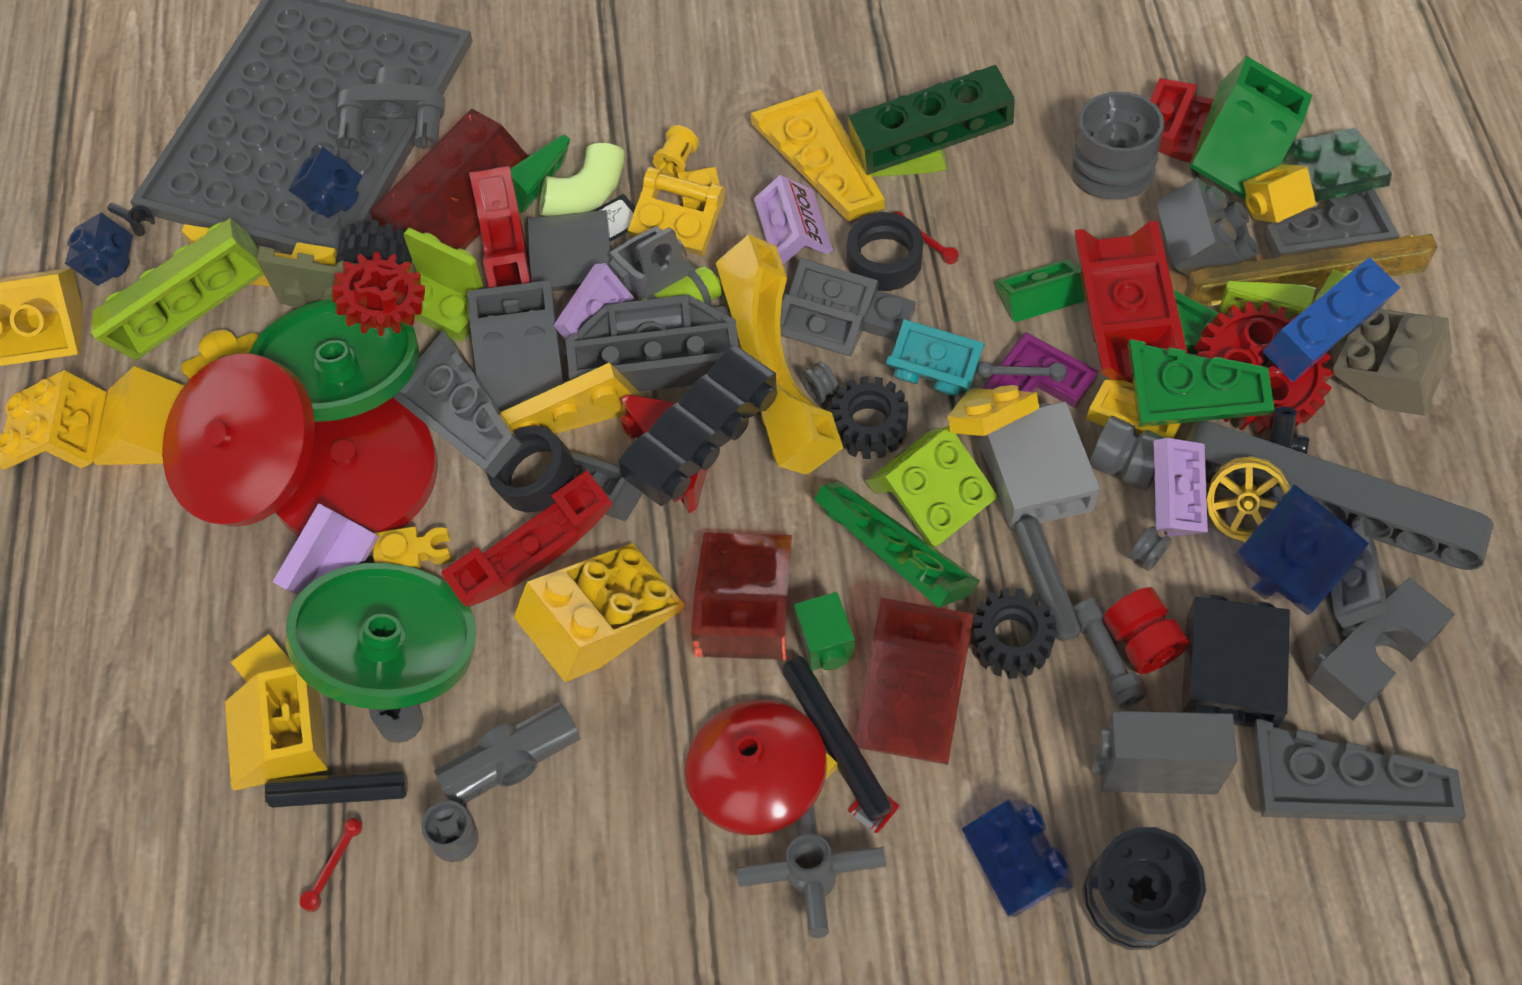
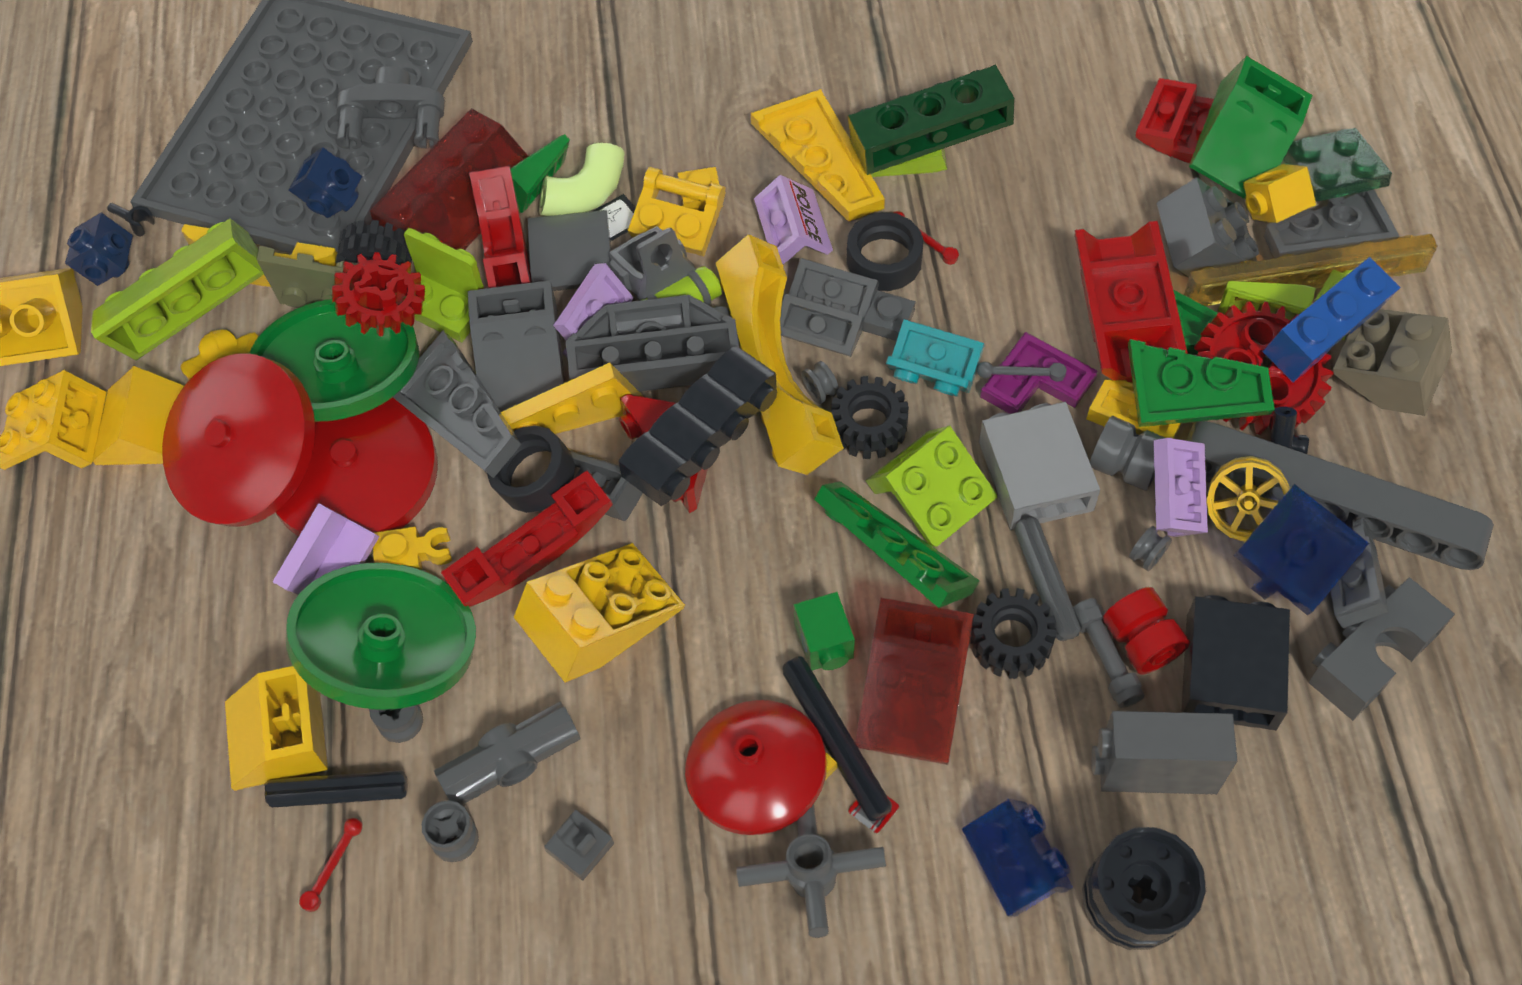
(260, 658): yellow tile -> none
(579, 845): none -> dark grey tile
(675, 150): yellow bush -> none
(742, 596): clear red slope -> none
(990, 409): yellow wing -> none
(1041, 290): green slope -> none
(1117, 145): dark grey wheel -> none
(1338, 781): dark grey wing -> none

